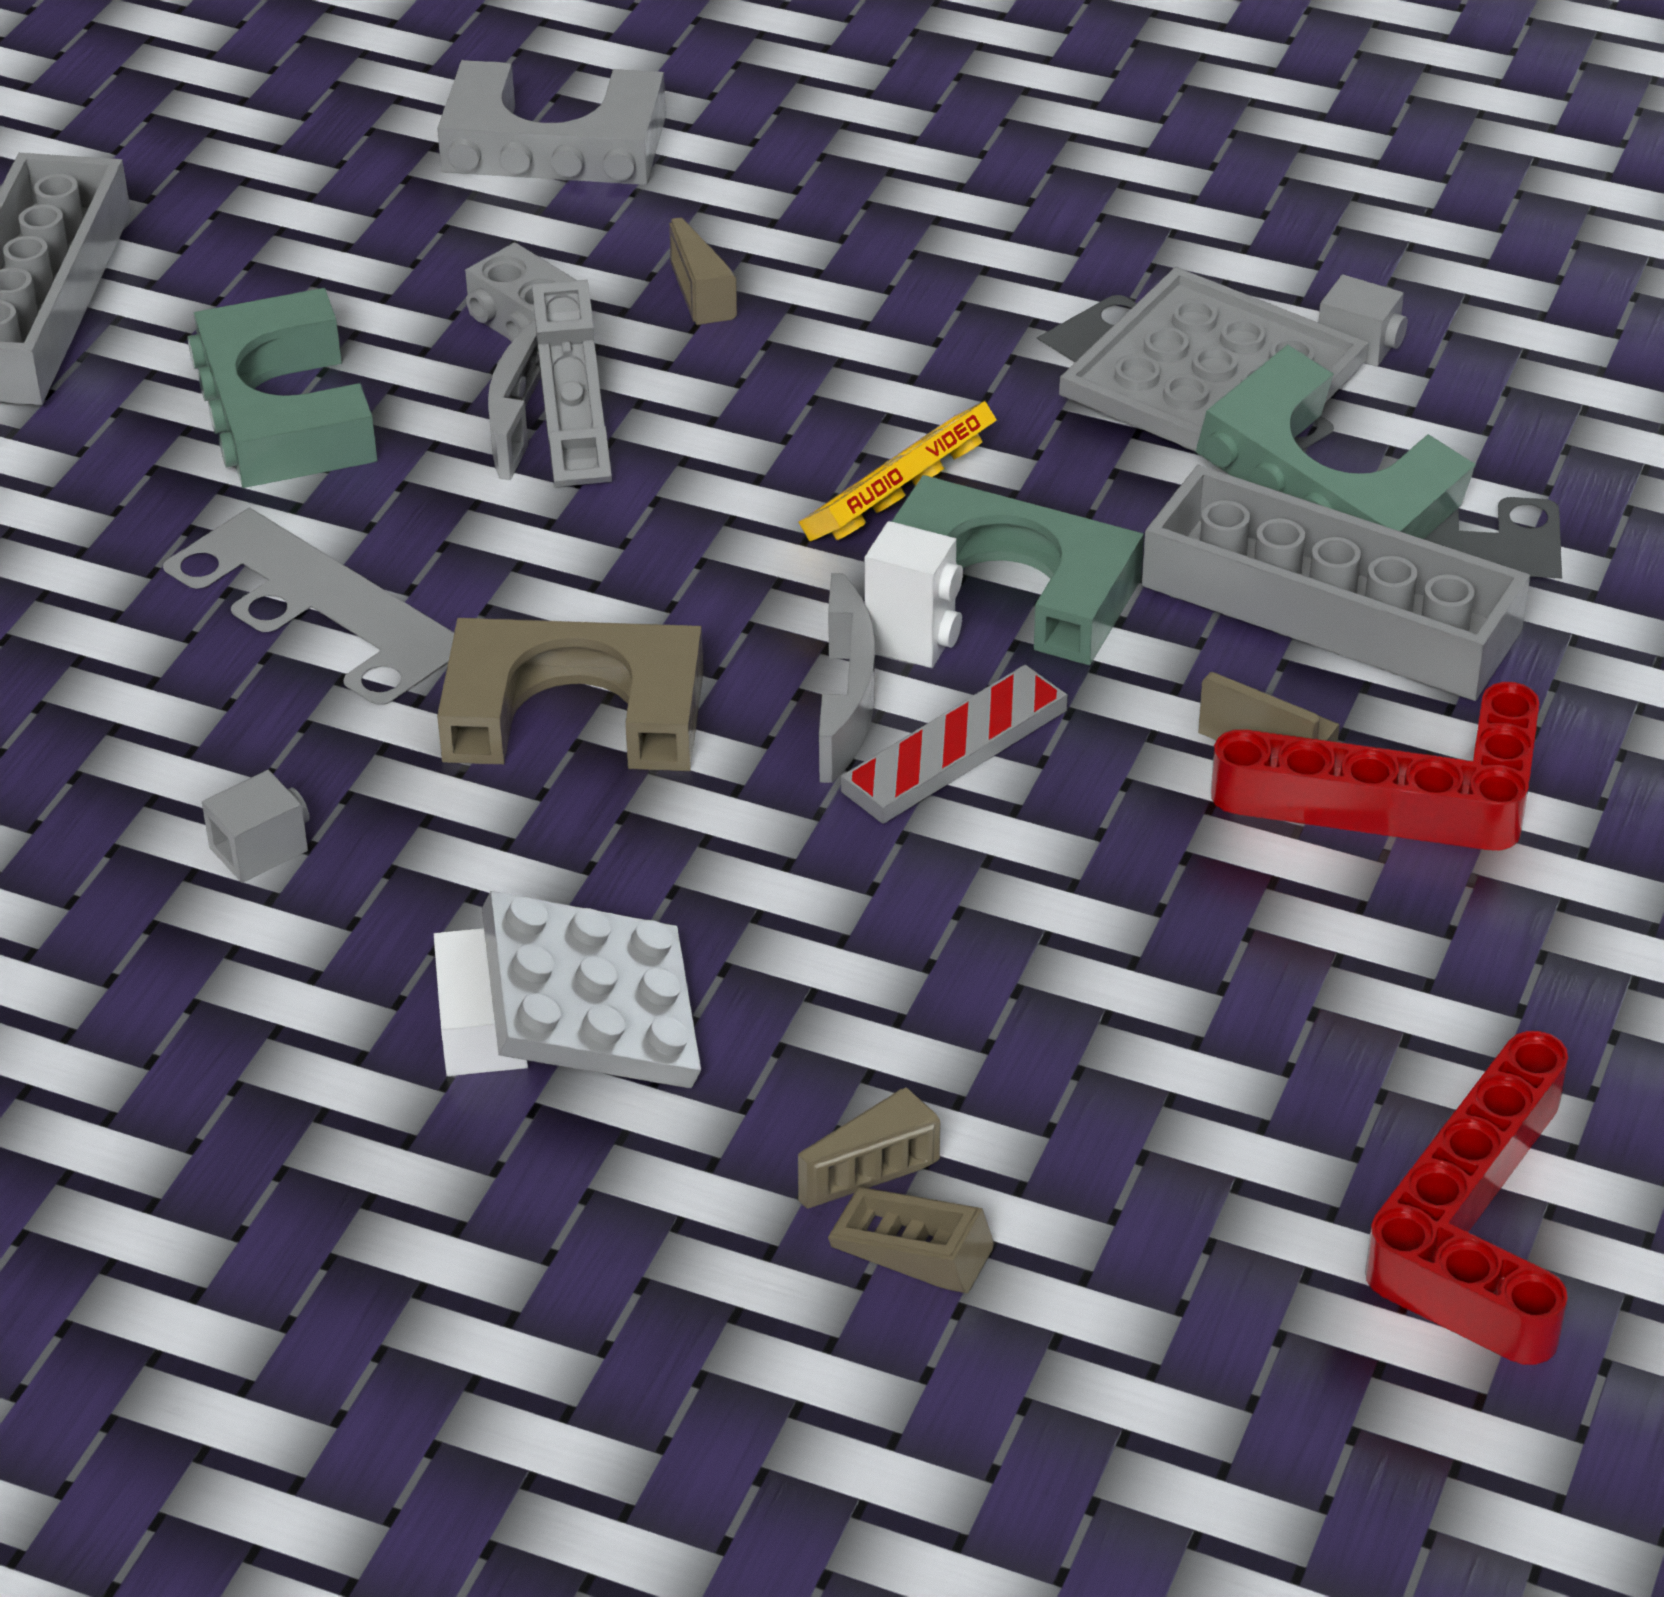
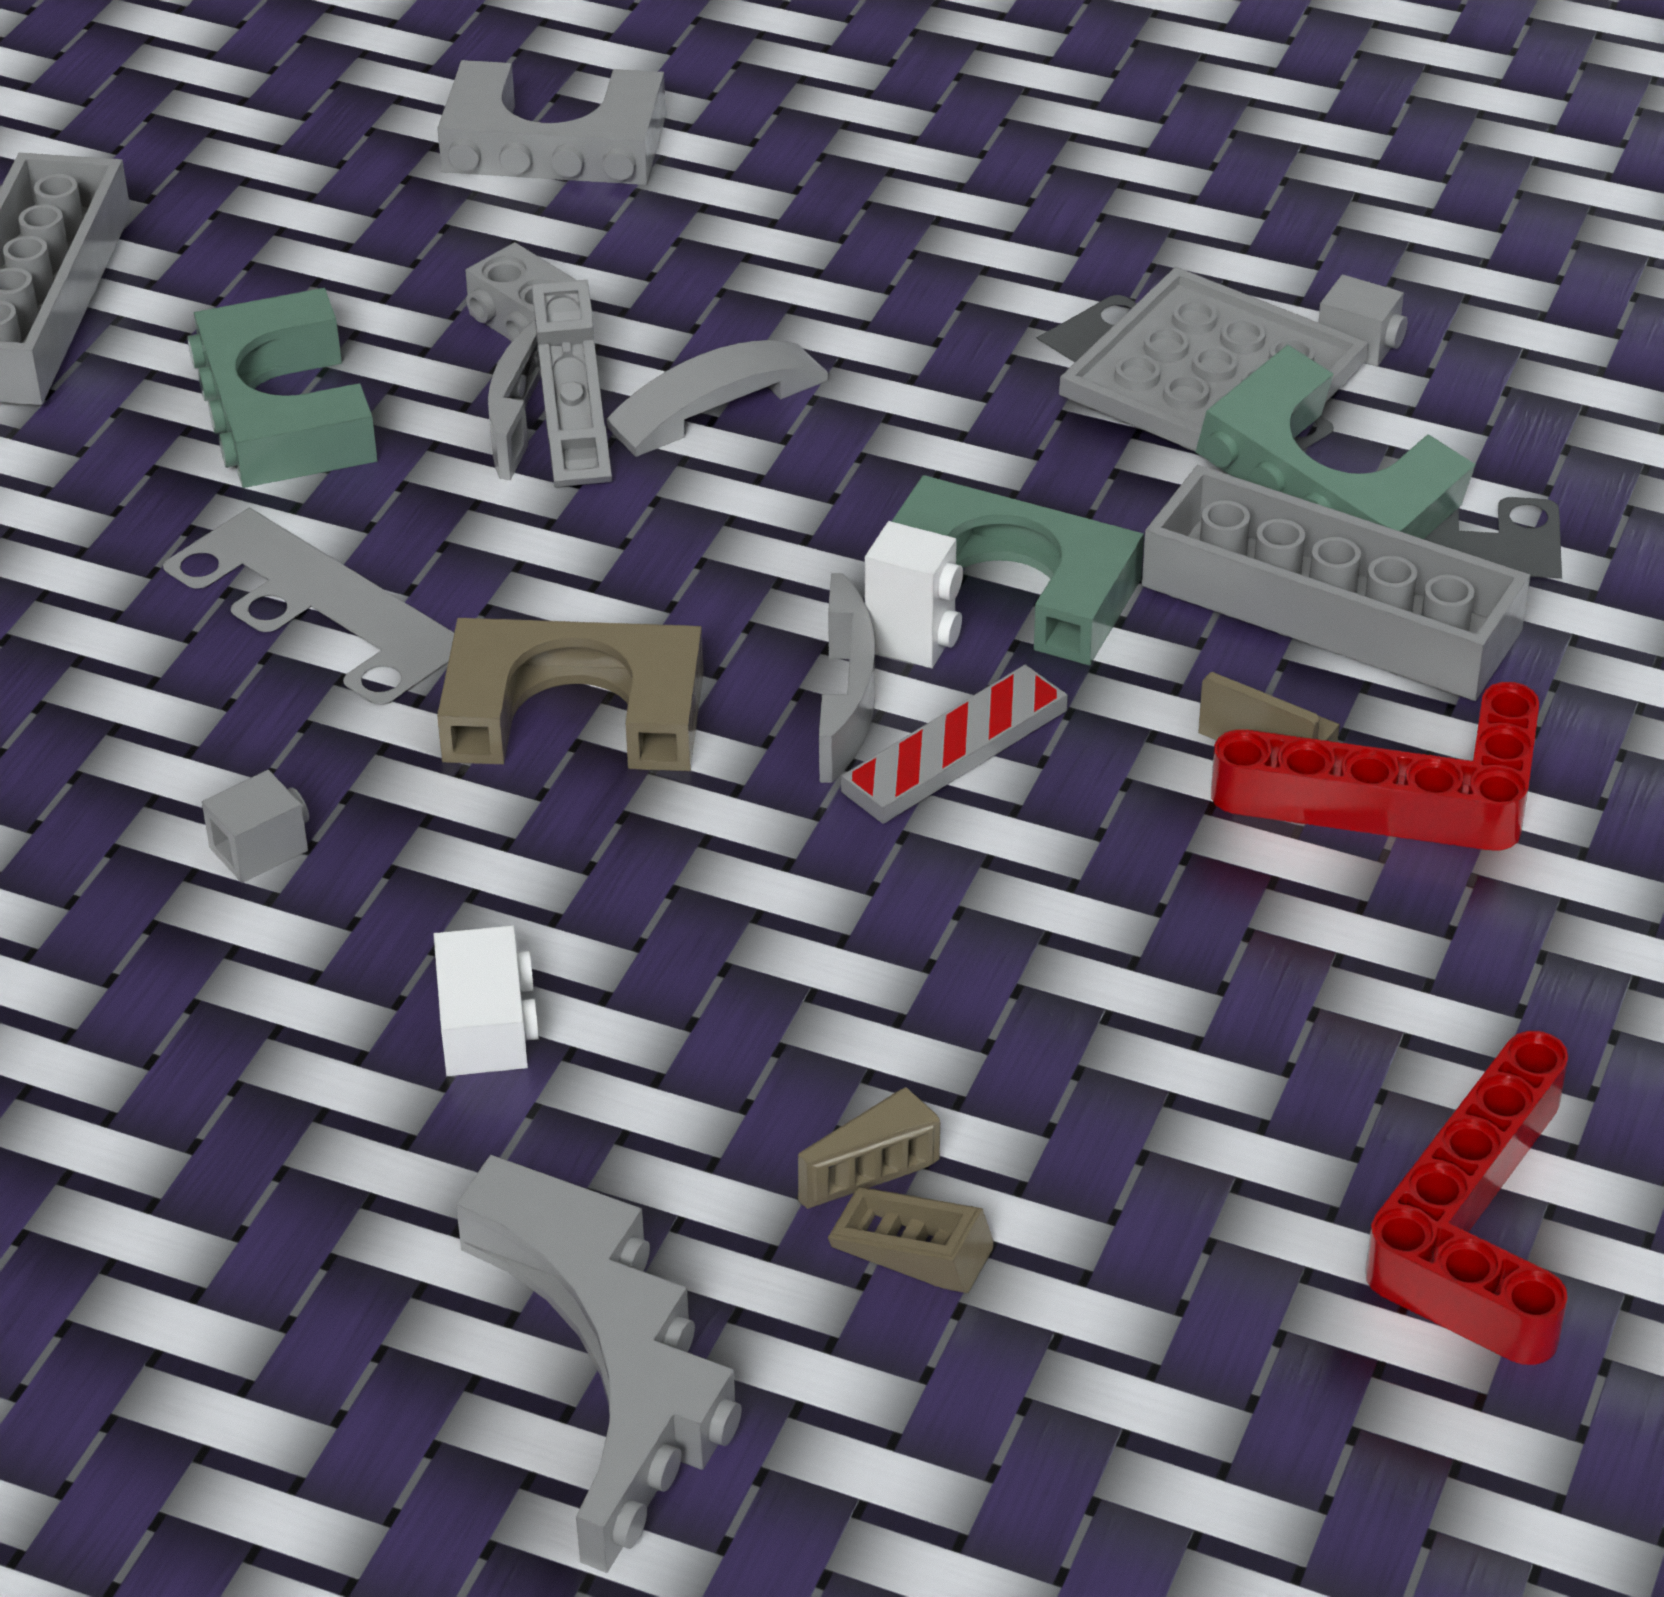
(589, 990): light grey plate -> none
(589, 1265): none -> light grey arch
(658, 409): none -> light grey slope
(701, 275): dark tan slope -> none
(883, 485): yellow plate -> none

